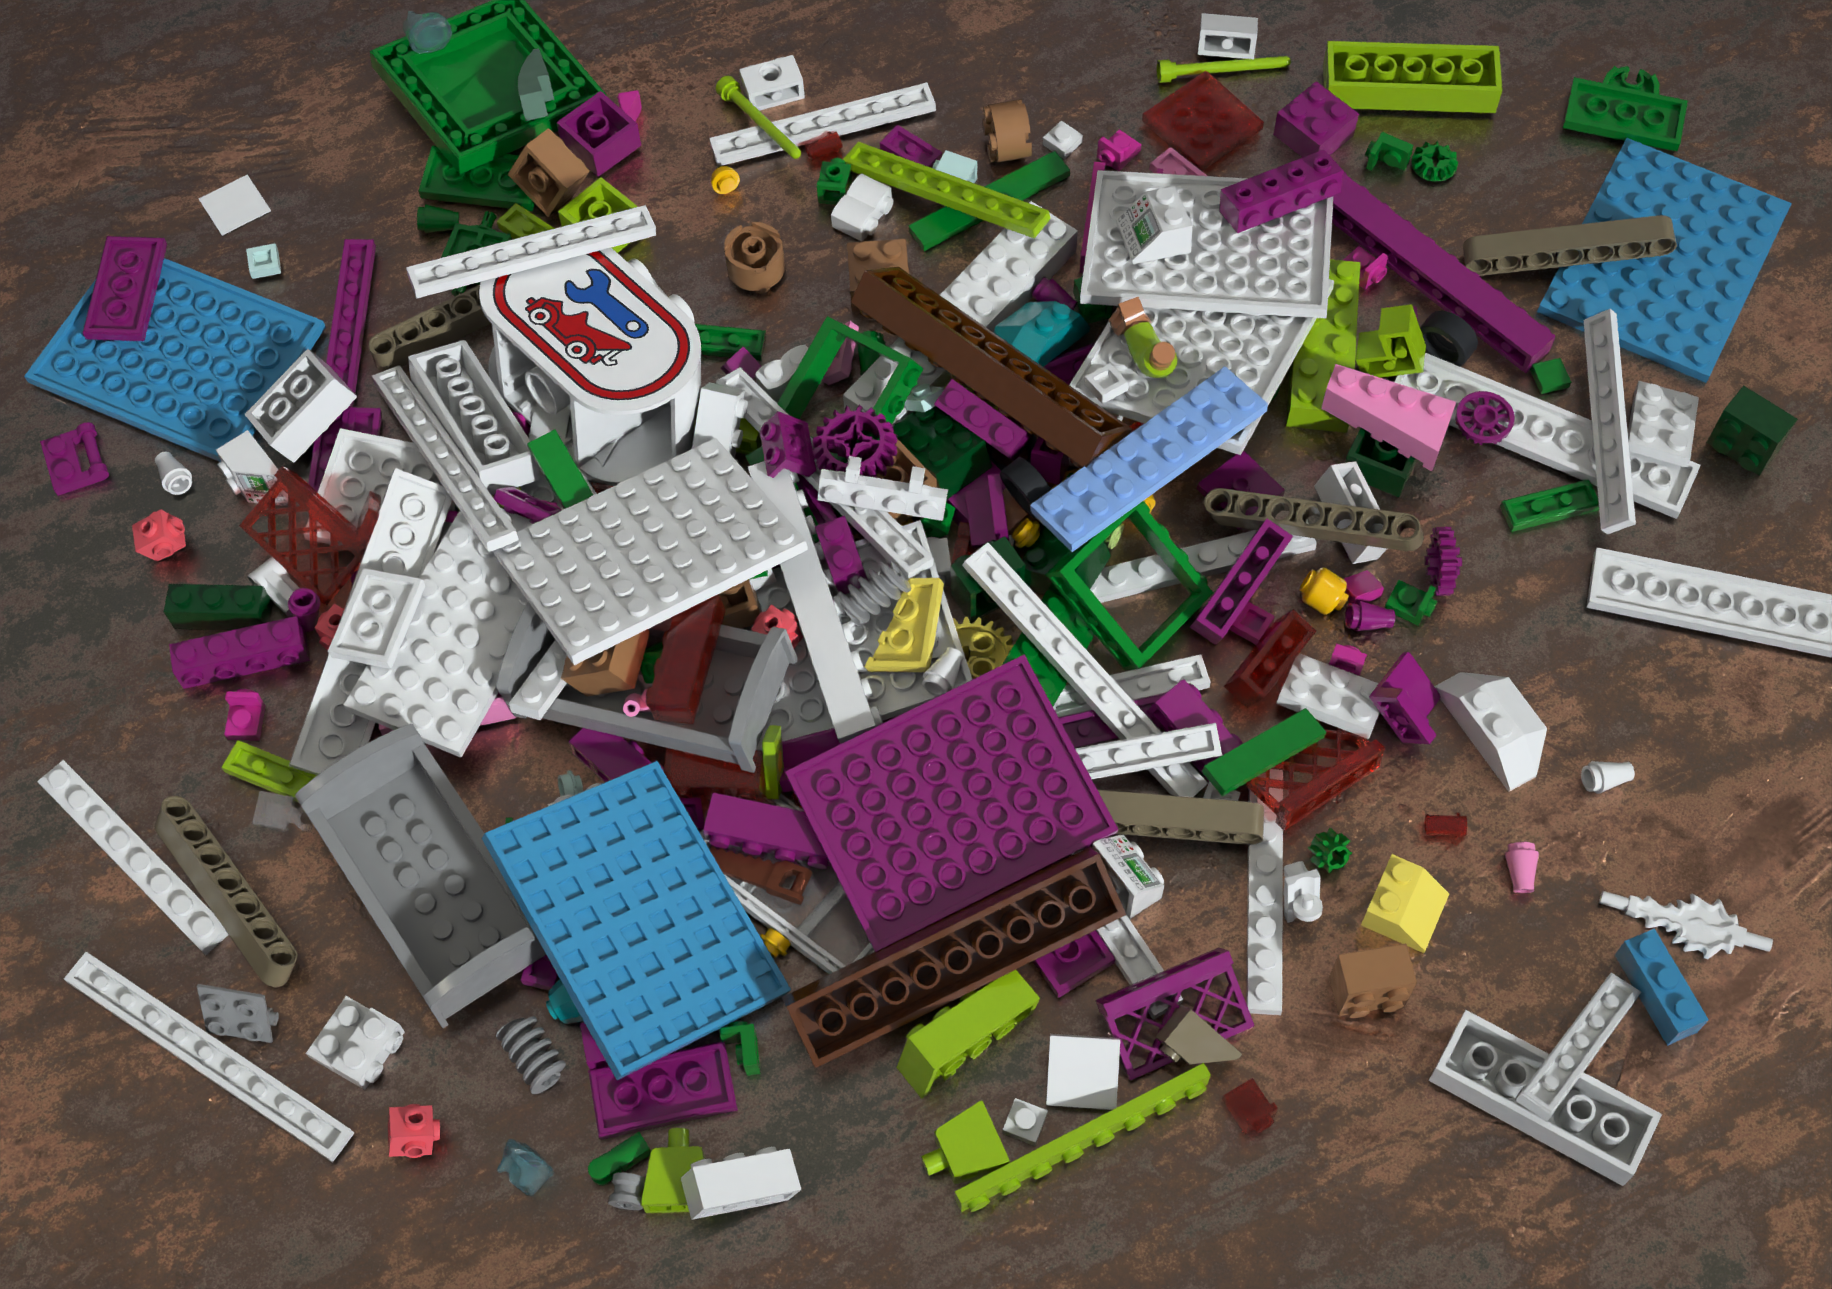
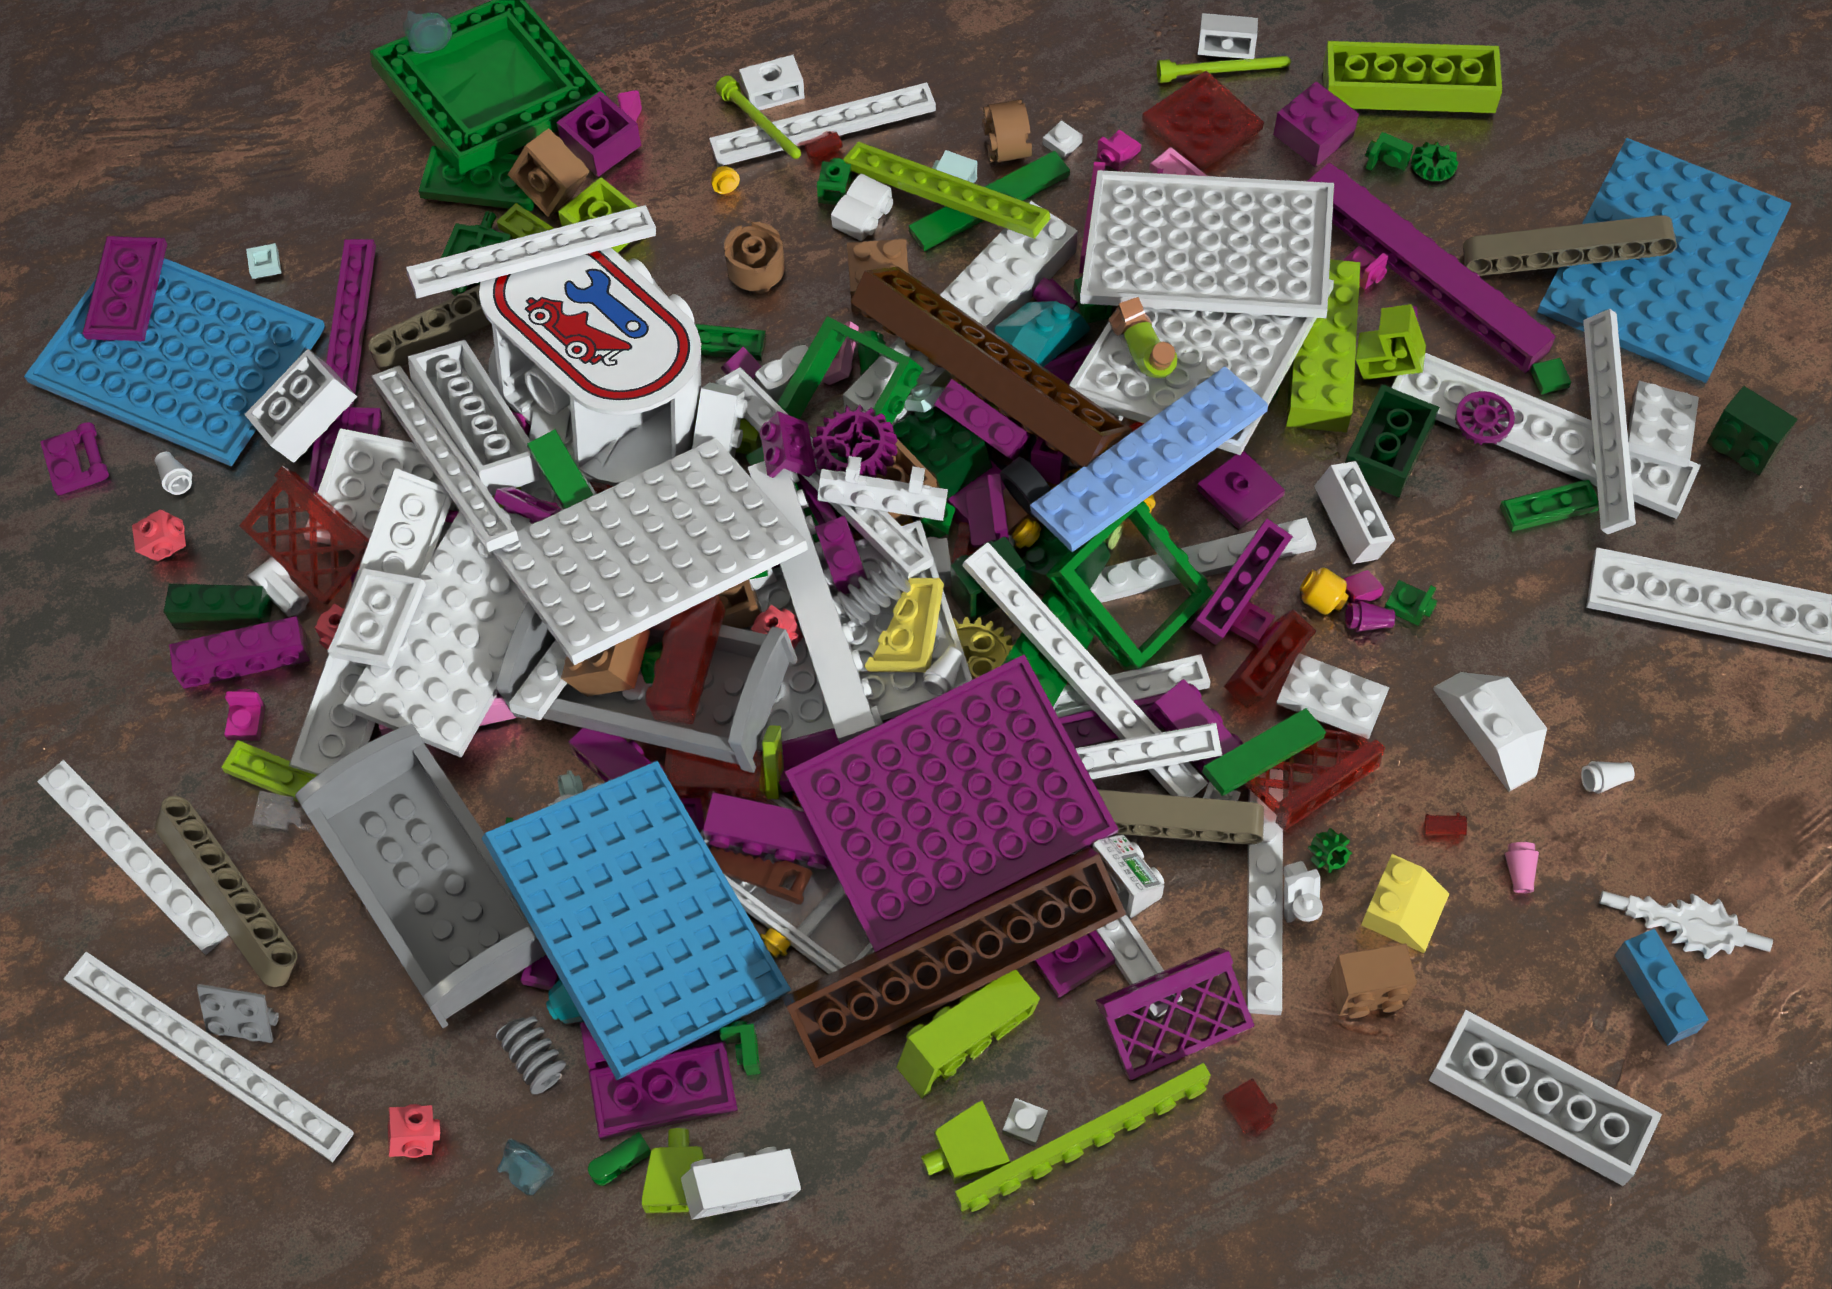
(234, 205): white sticker -> none
(248, 469): white slope -> none
(305, 606): magenta cone -> none
(356, 1042): white plate -> none
(368, 517): clear red tile -> none
(436, 219): green cone -> none
(534, 86): sand green slope -> none
(627, 1191): light grey wheel -> none
(635, 704): bright pink arm -> none
(907, 145): magenta plate -> none
(1083, 1071): white tile -> none
(1106, 383): white plate -> none
(1156, 226): white slope -> none
(1193, 1040): dark tan slope -> none
(1280, 191): magenta brick -> none
(1324, 528): dark tan beam -> none
(1348, 659): dark pink plate -> none
(1390, 412): bright pink wedge -> none
(1406, 699): magenta bracket -> none
(1443, 560): magenta gear -> none
(1453, 328): black tyre -> none
(1578, 1047): white tile -> none
(1626, 109): green plate -> none

